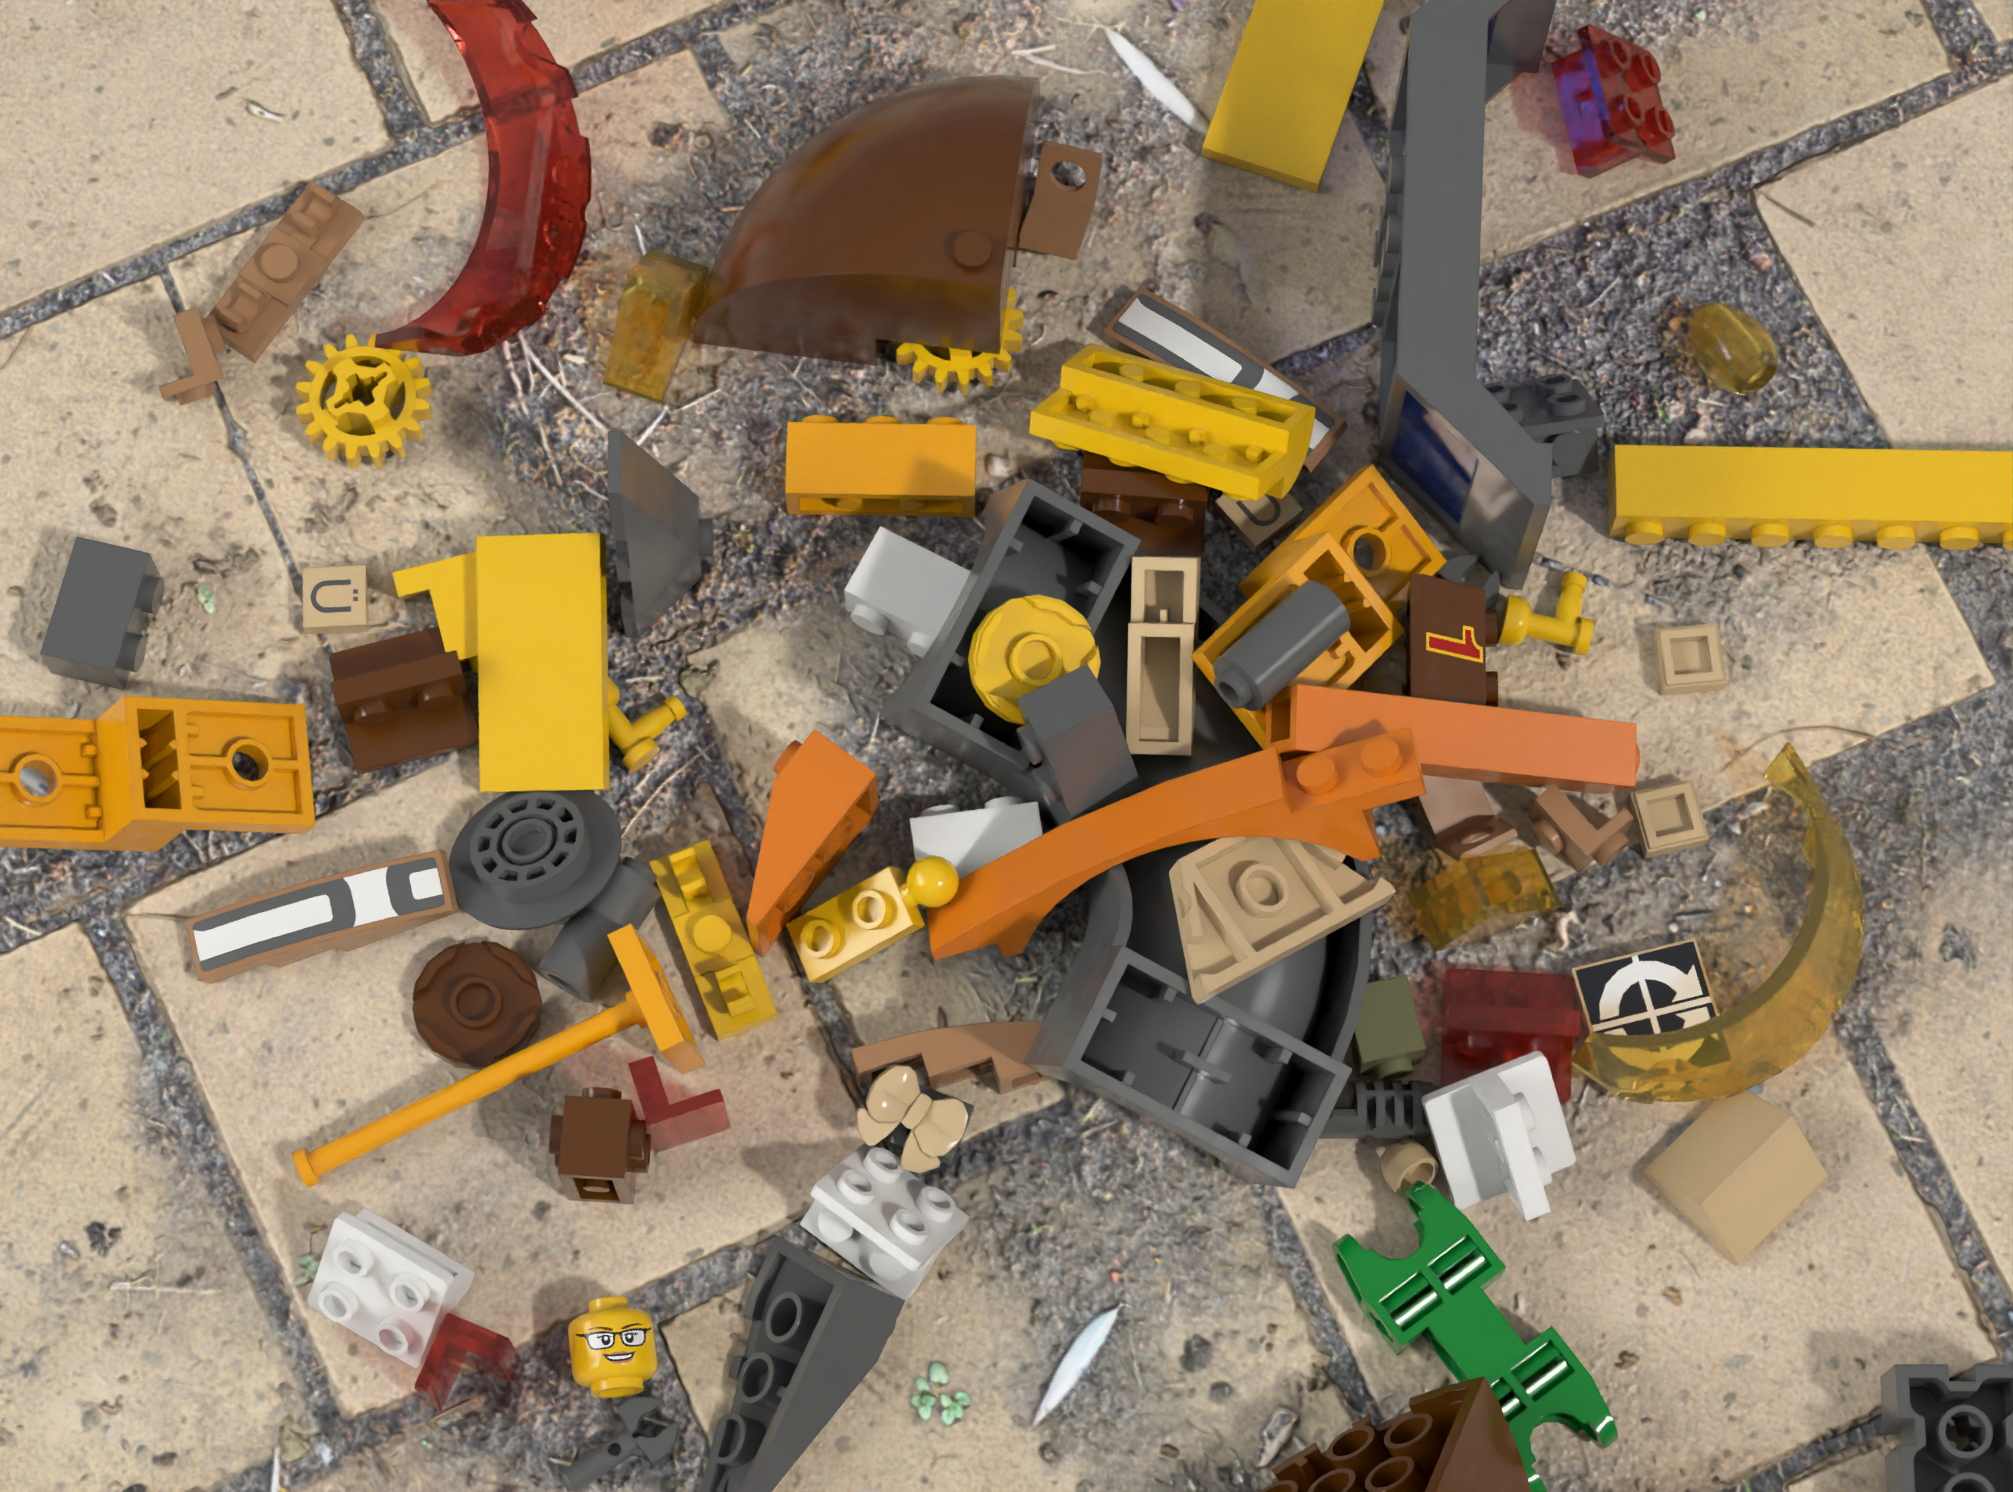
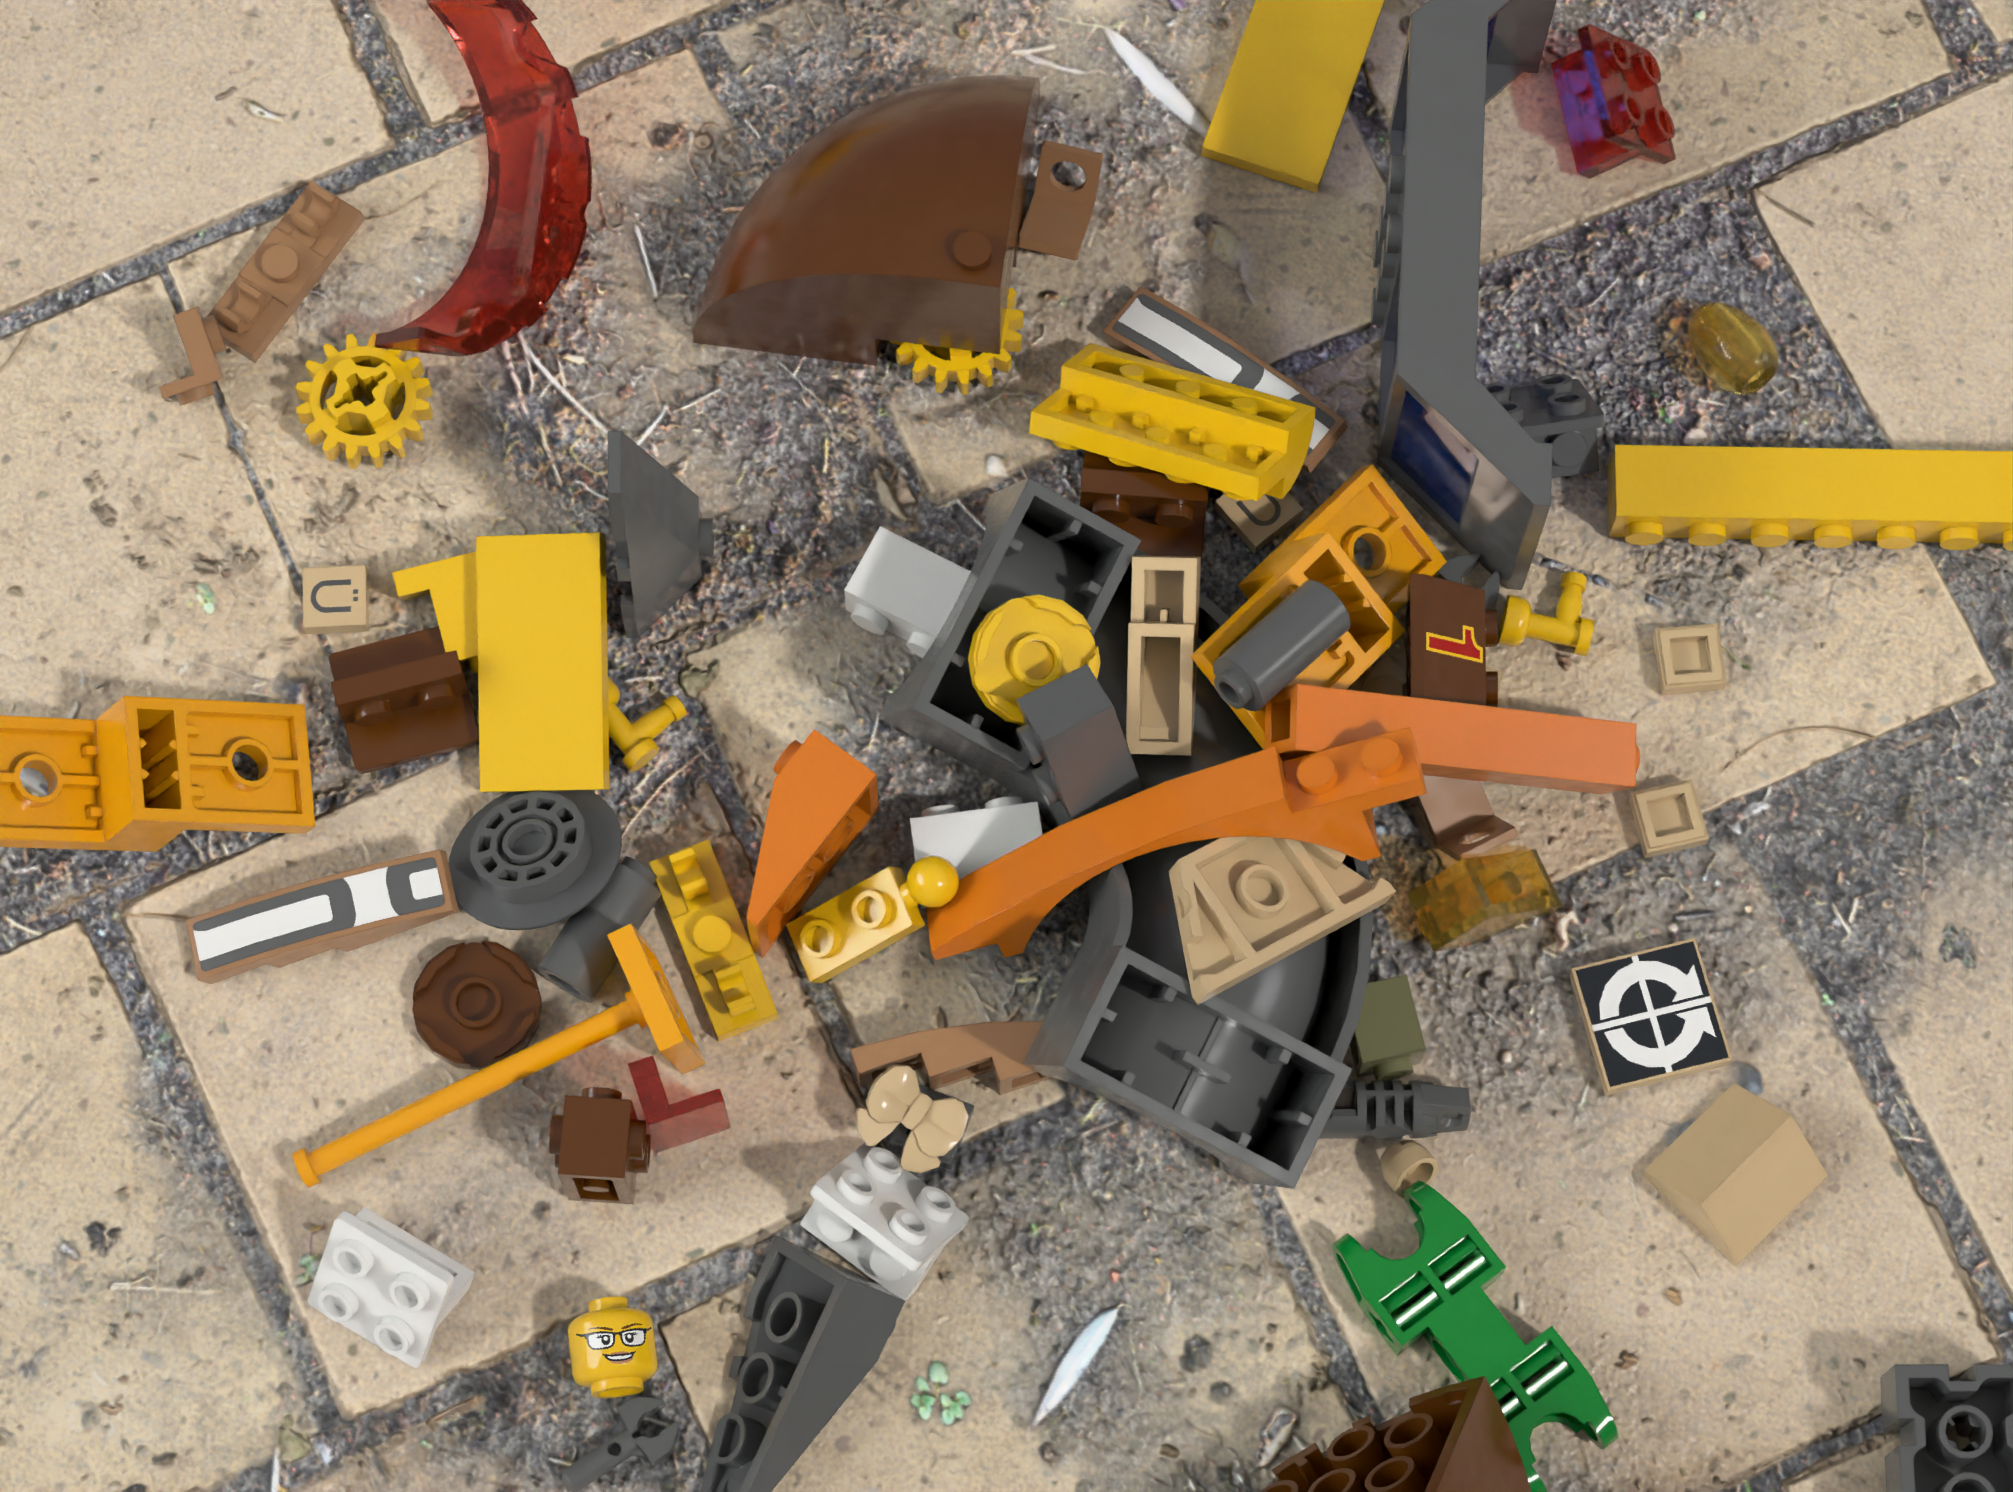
(102, 613): dark grey brick -> none
(468, 1345): clear red panel -> none
(654, 324): clear yellow slope -> none
(880, 467): light orange brick -> none
(1501, 1134): white bracket -> none
(1506, 1016): clear red bracket -> none
(1566, 830): medium nougat bracket -> none
(1783, 1014): clear yellow windscreen -> none

